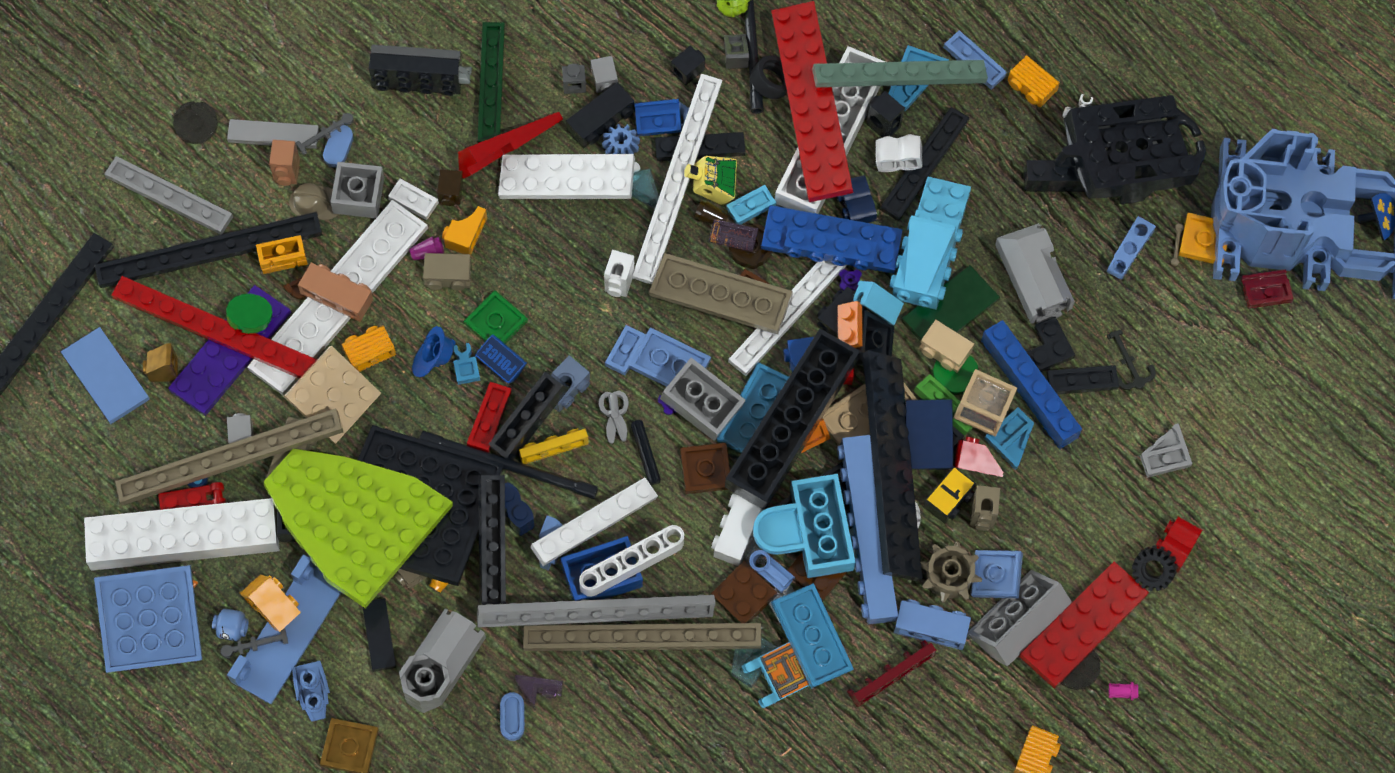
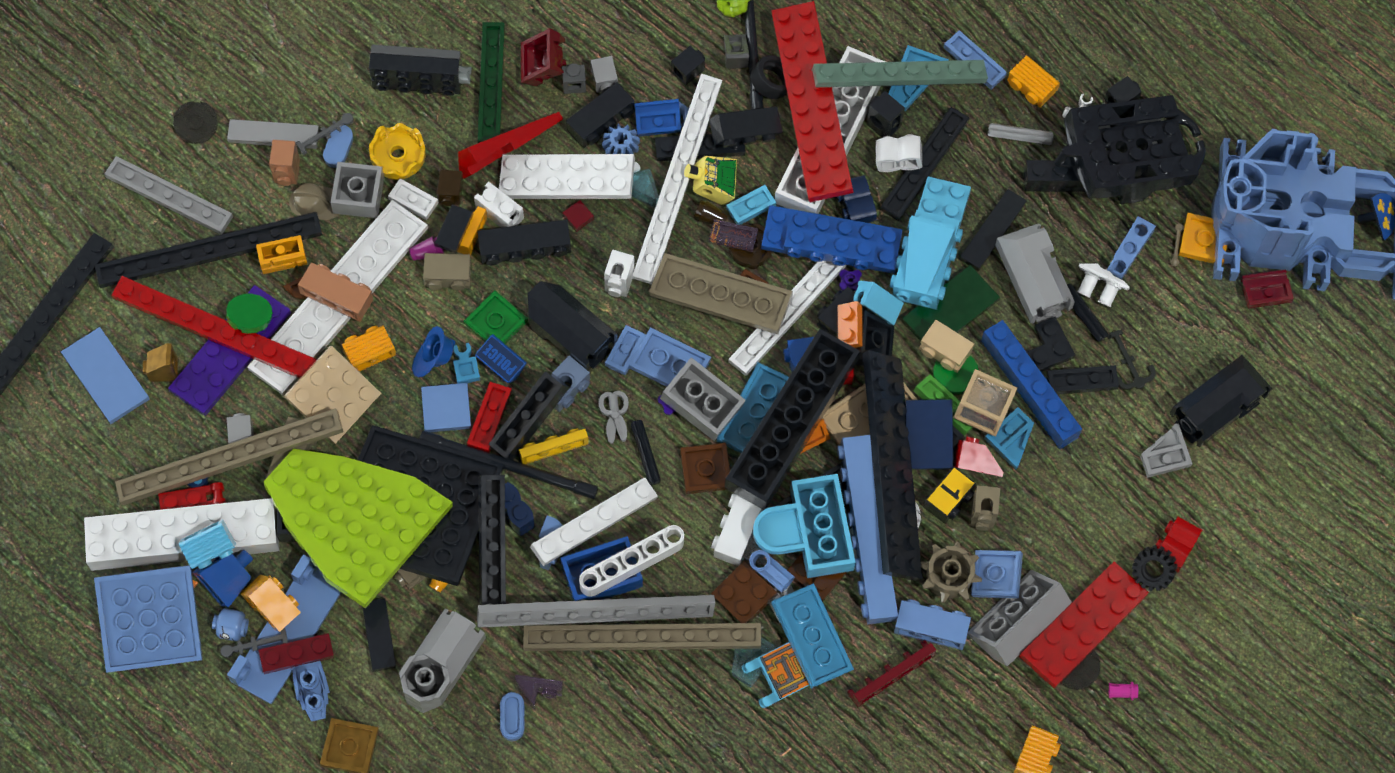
(207, 544): none -> medium azure brick
(225, 577): none -> blue torso
(296, 653): none -> dark red plate
(394, 138): none -> yellow plate
(446, 407): none -> medium blue tile
(454, 228): none -> black tile
(499, 207): none -> white brick
(524, 242): none -> black brick
(542, 57): none -> dark red brick
(569, 324): none -> black brick
(578, 215): none -> dark red tile
(746, 126): none -> black brick
(994, 227): none -> black tile
(1020, 134): none -> light grey axle
(1087, 315): none -> black axle
(1095, 273): none -> white connector
(1123, 91): none -> black brick
(1220, 401): none -> black brick

